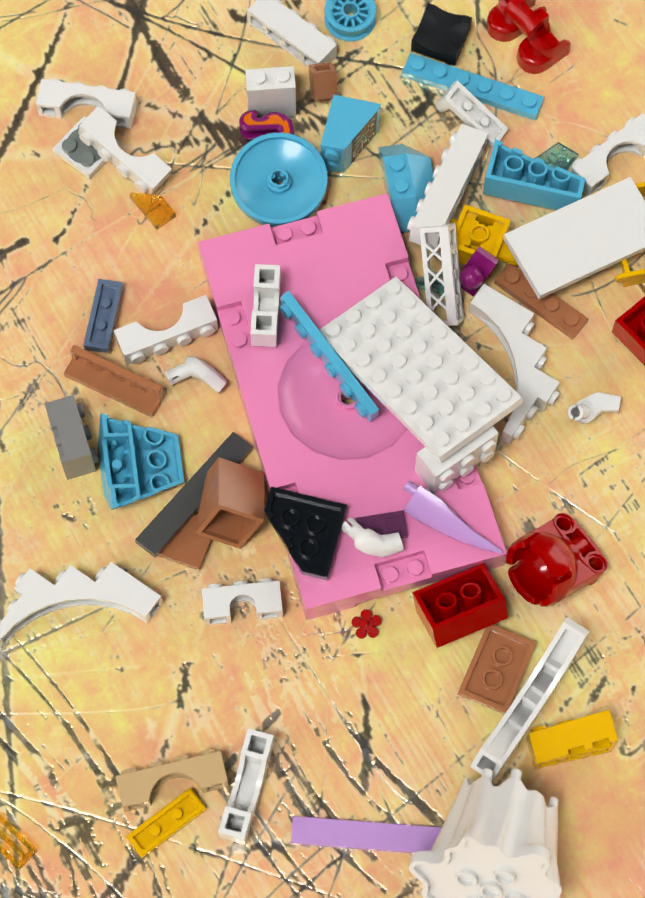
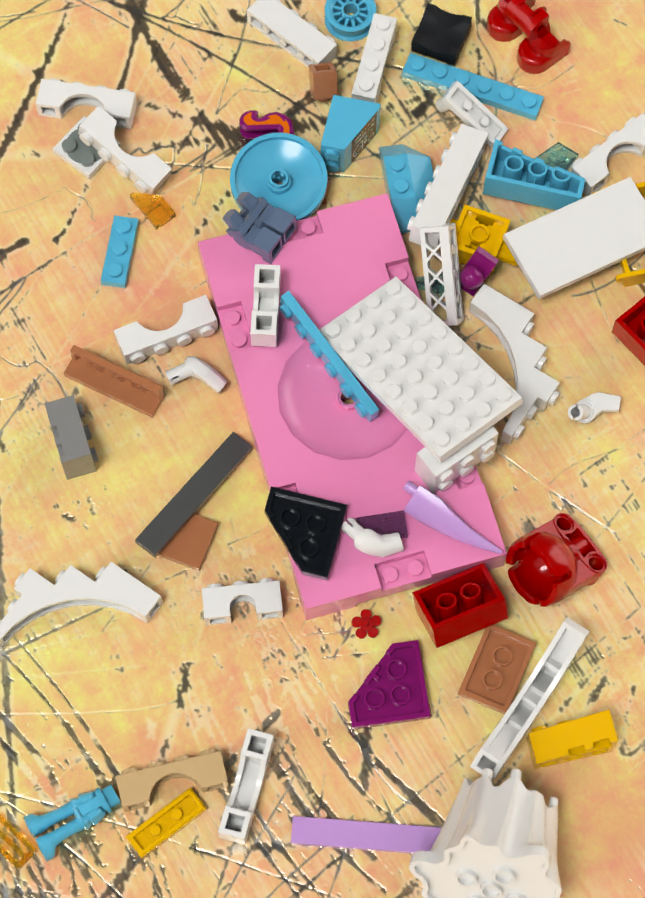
(87, 810): none -> medium azure piece
(103, 316): sand blue plate -> none
(119, 251): none -> medium azure plate
(136, 461): medium azure wedge -> none
(231, 503): nougat slope -> none
(260, 226): none -> sand blue hips
(271, 90): white slope -> none
(374, 58): none -> white arch
(392, 690): none -> magenta plate
(549, 308): nougat plate -> none

